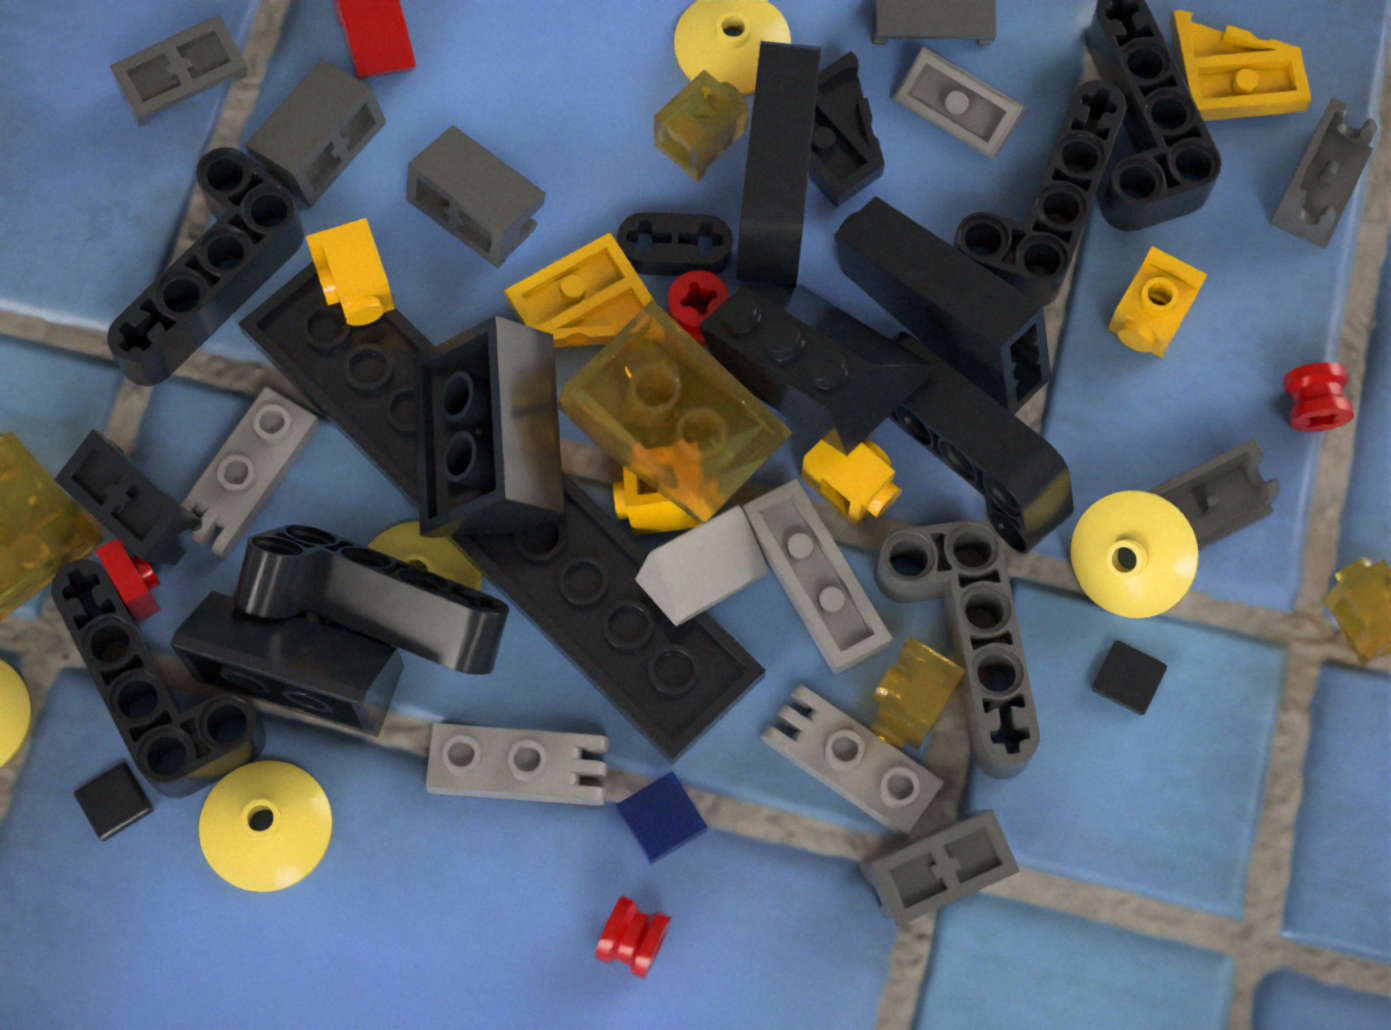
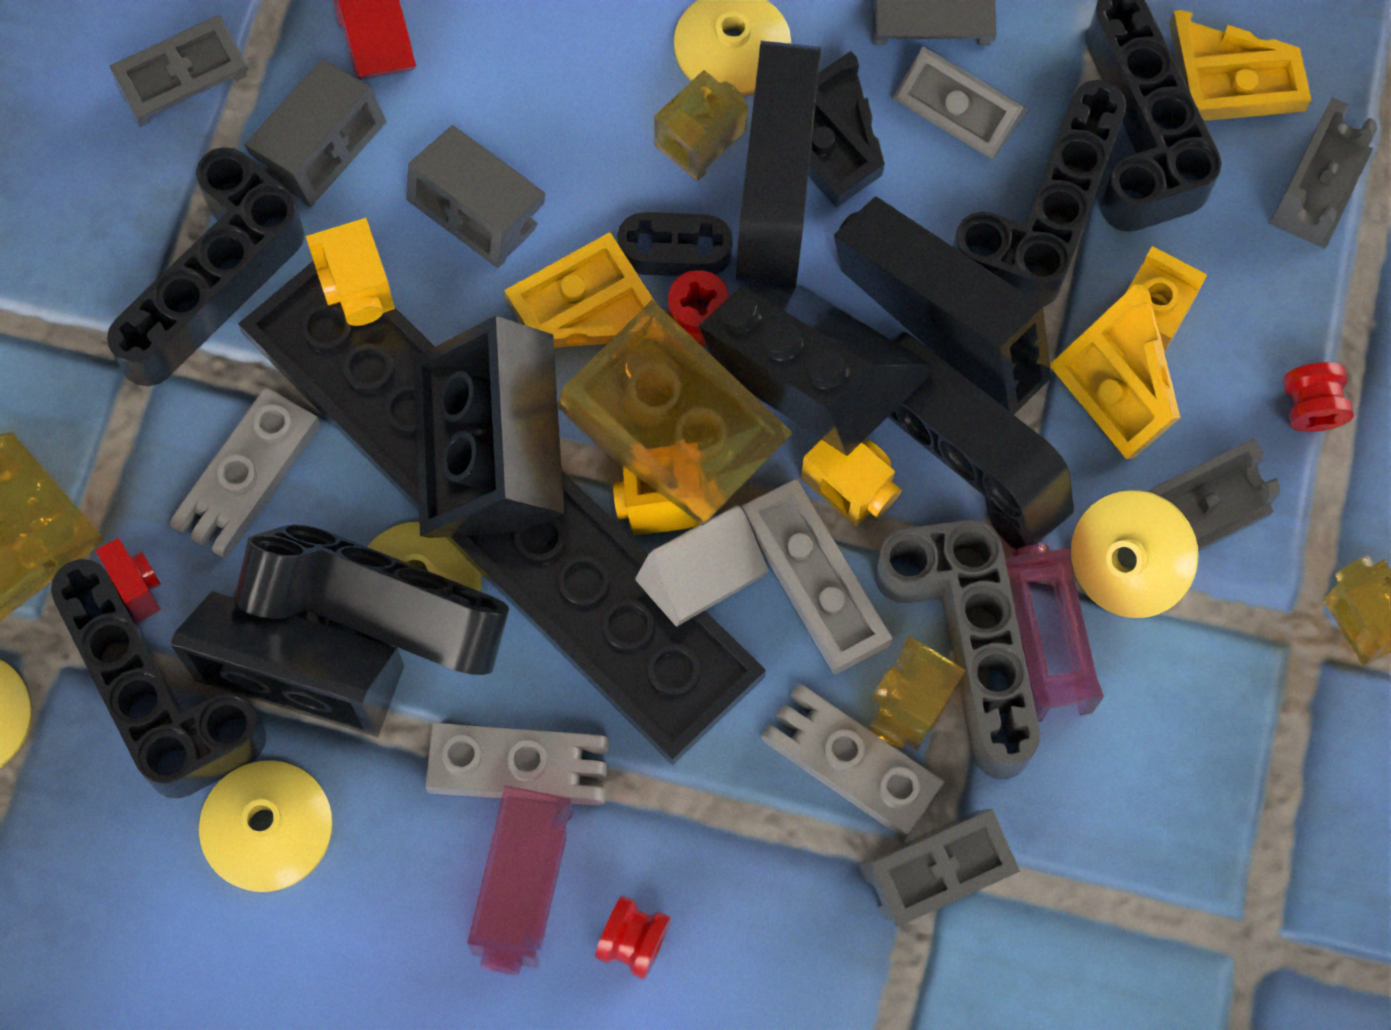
(113, 801): black piece -> none
(126, 500): black hinge -> none
(519, 880): none -> clear pink window
(661, 818): clear blue tile -> none
(1081, 685): none -> clear pink window
(1122, 374): none -> yellow wing
(1129, 677): black piece -> none

